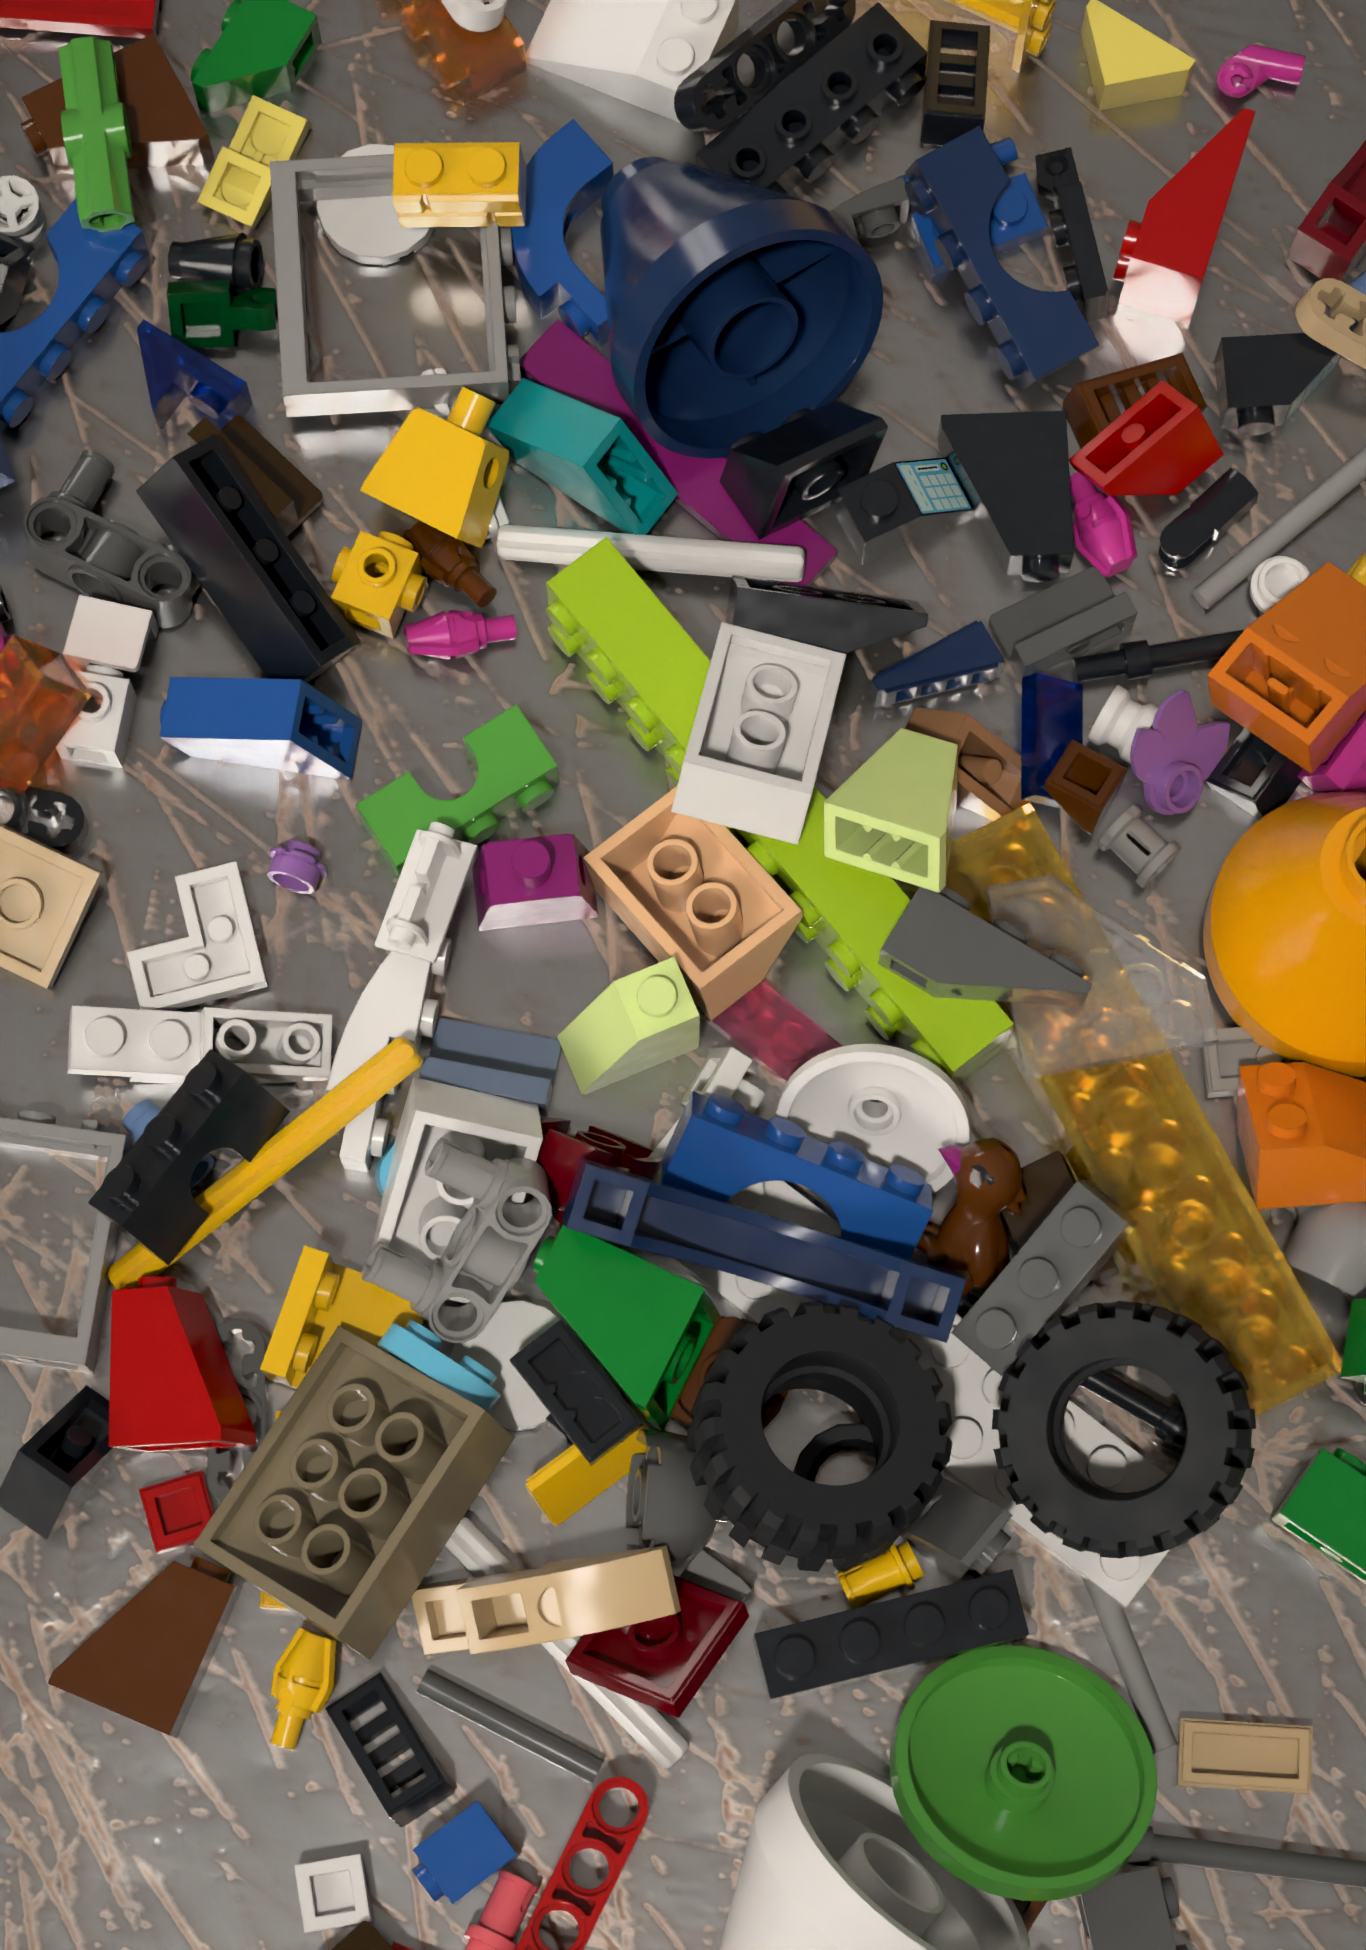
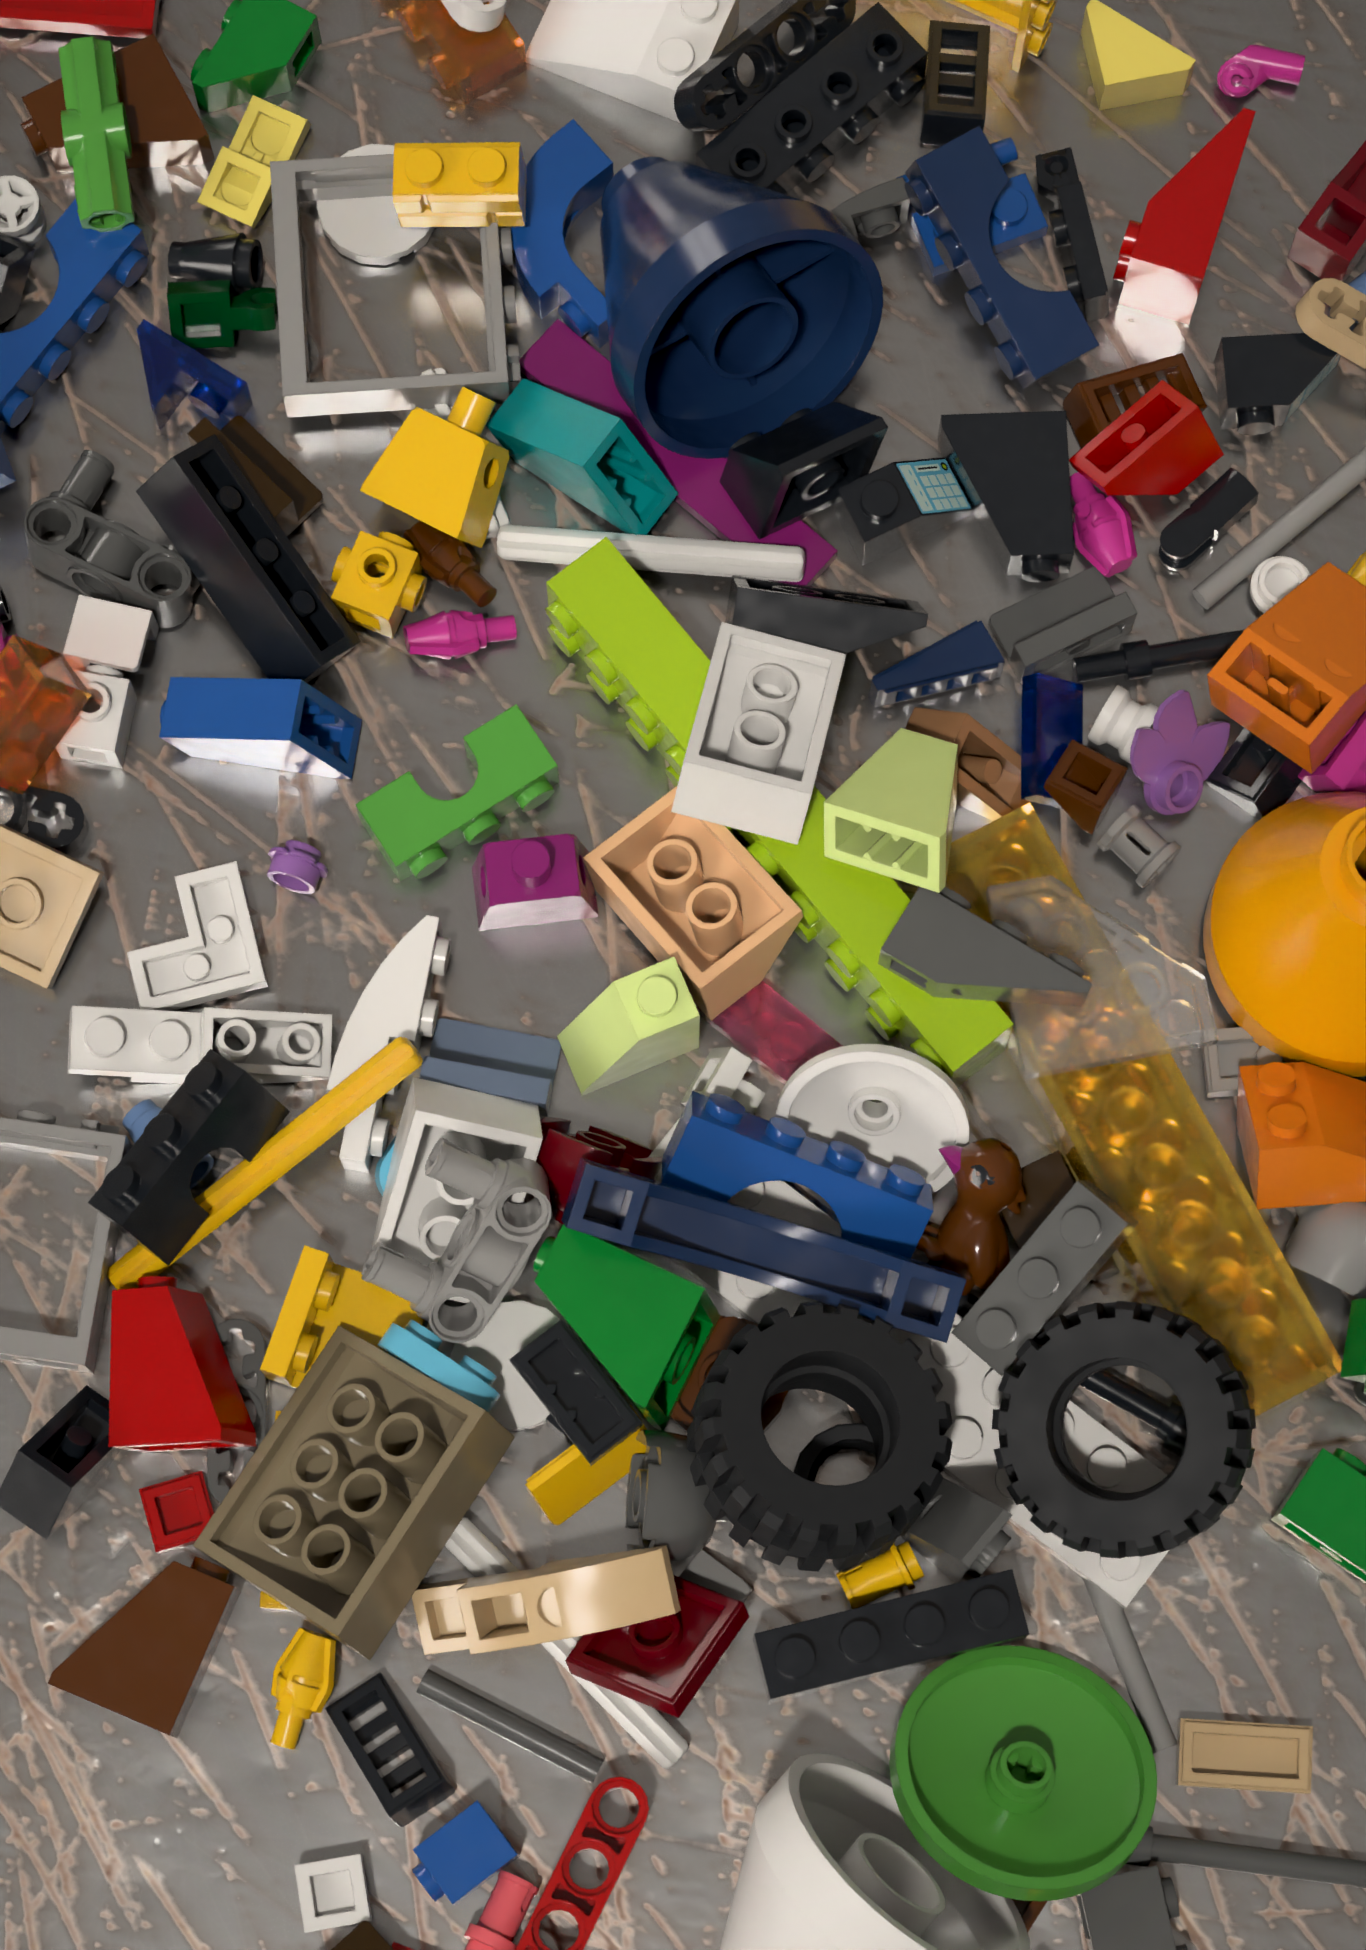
(426, 893): white hinge -> none

